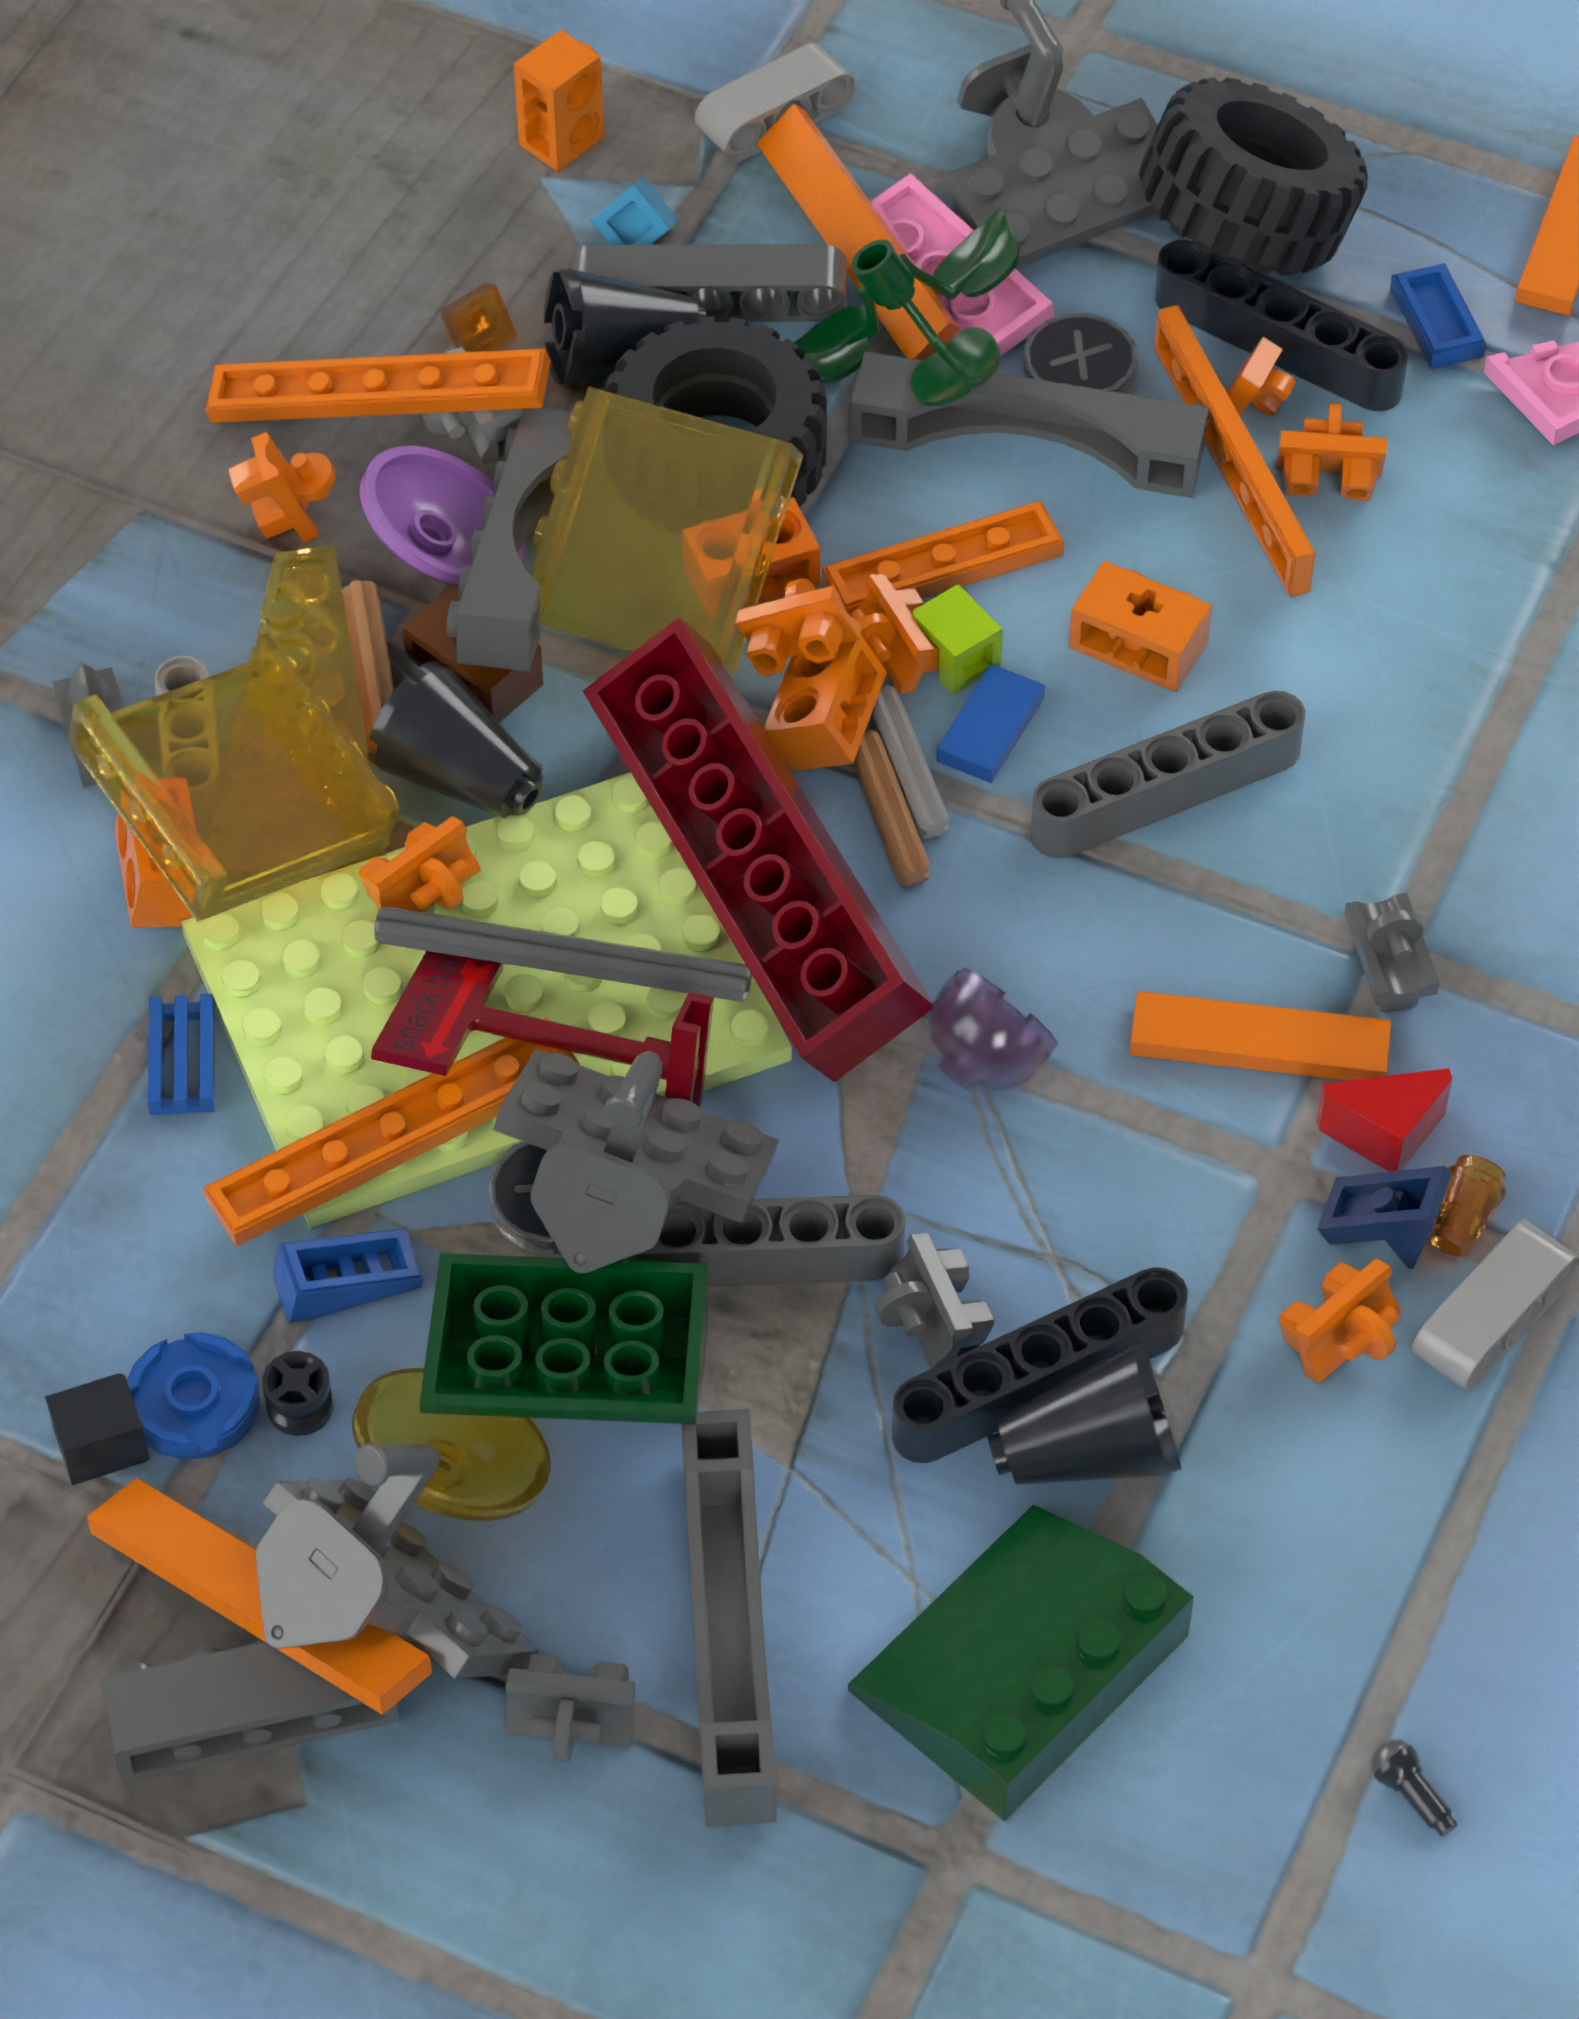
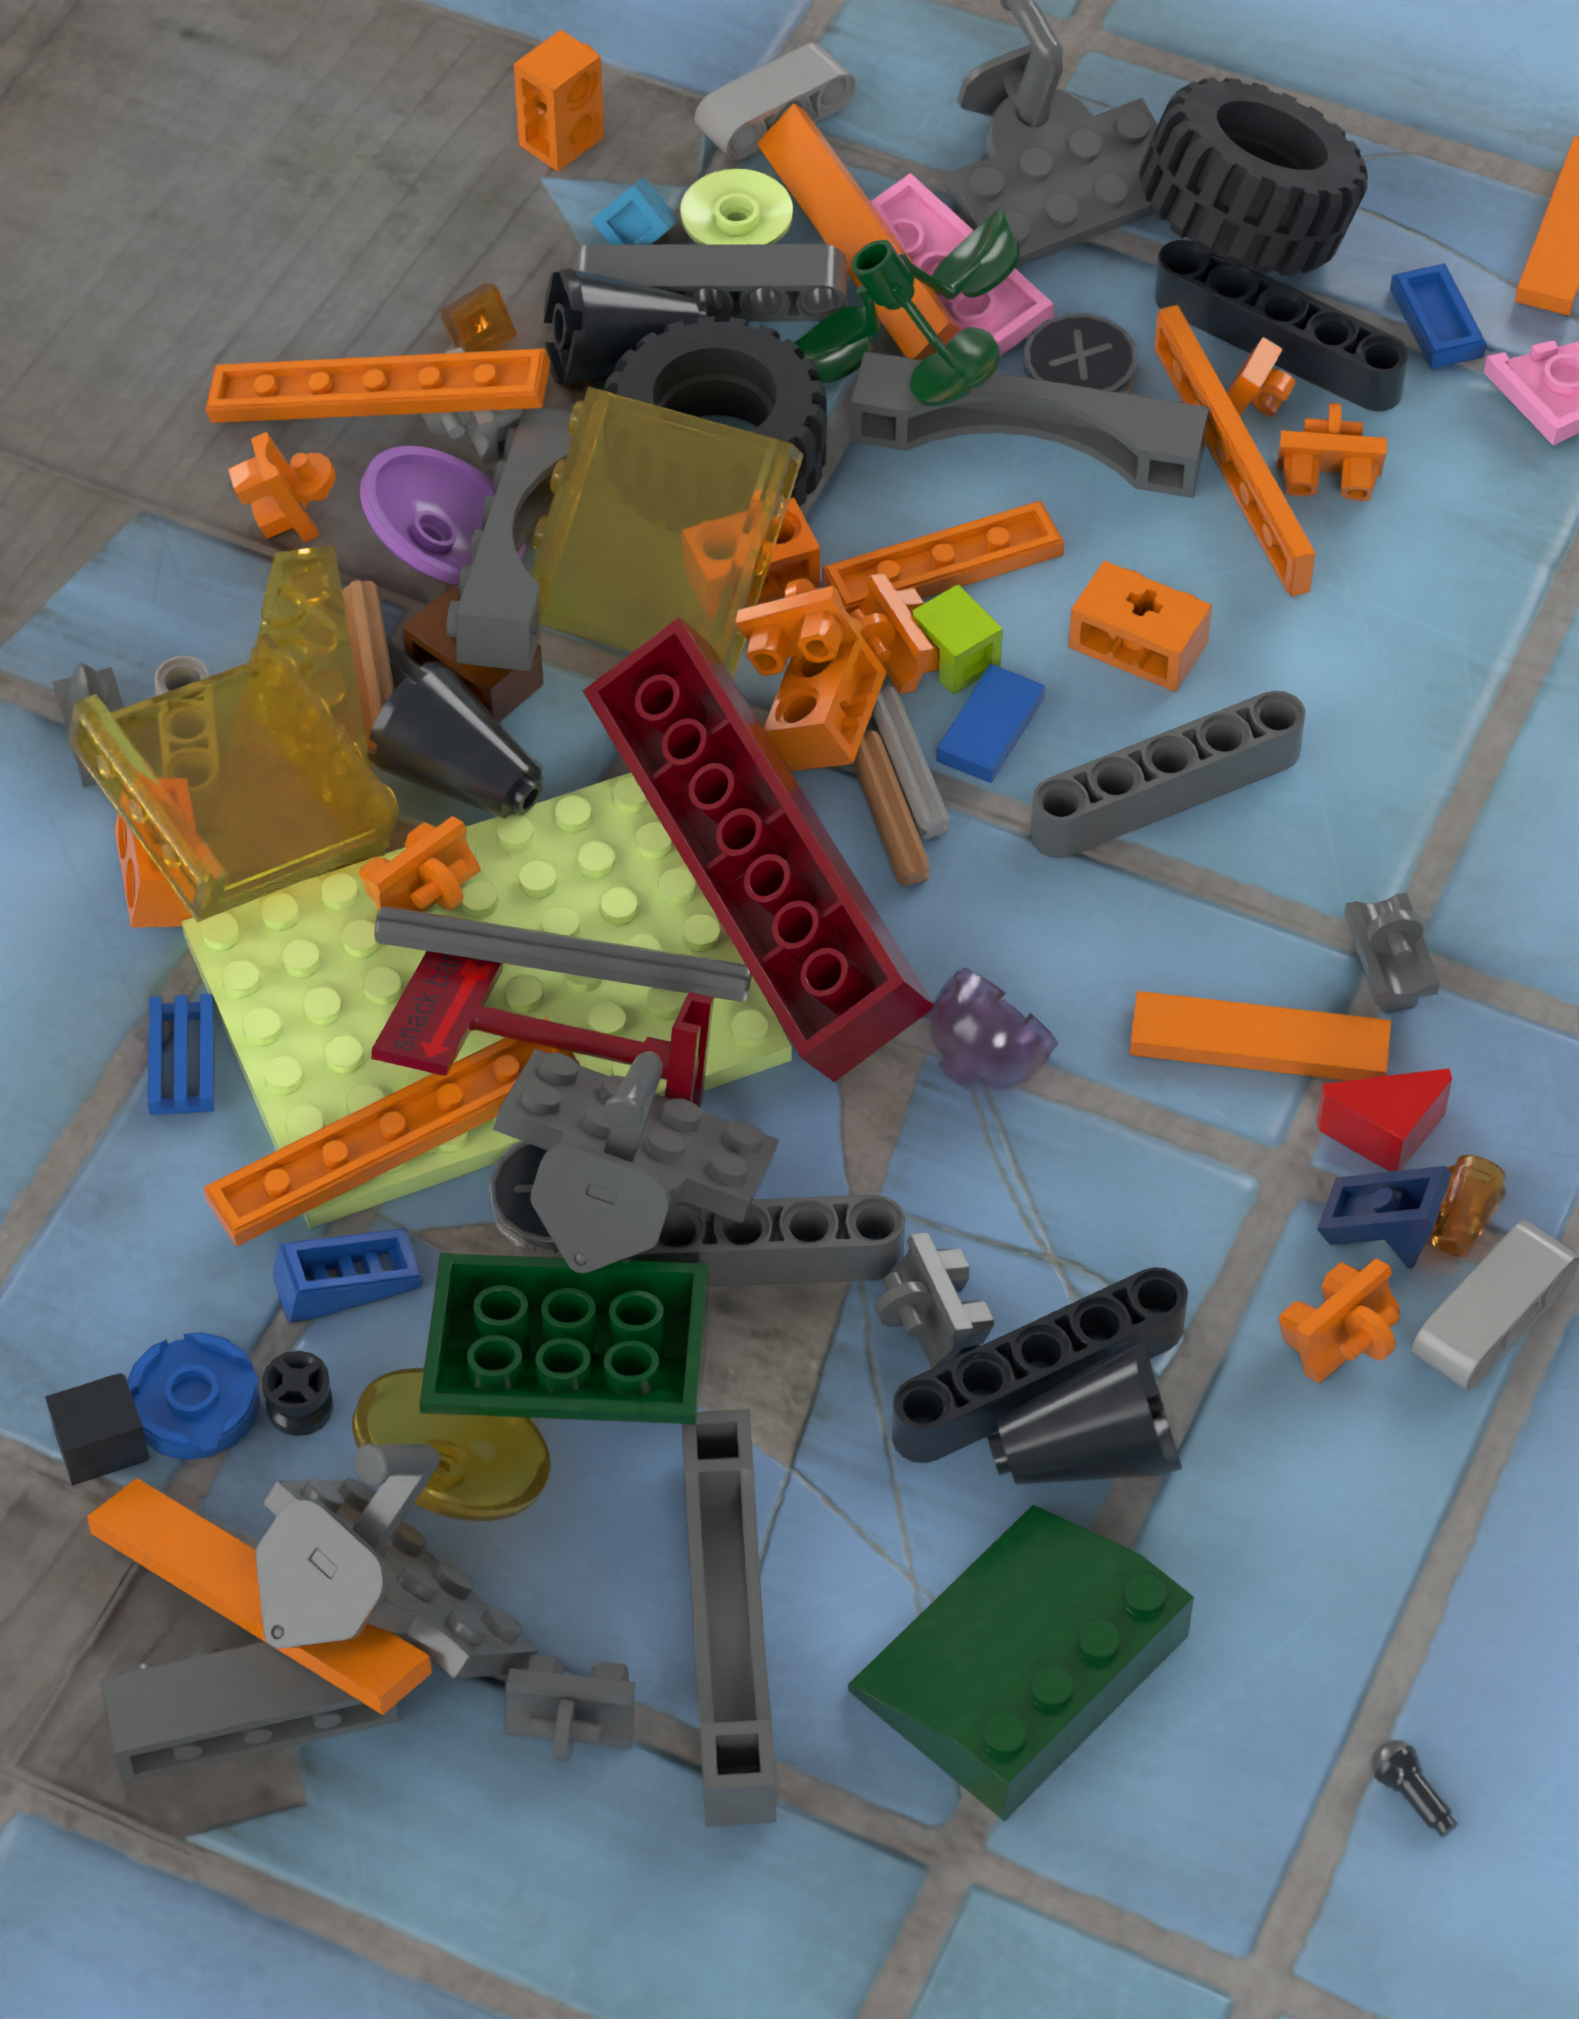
(736, 208): none -> yellowish green dish

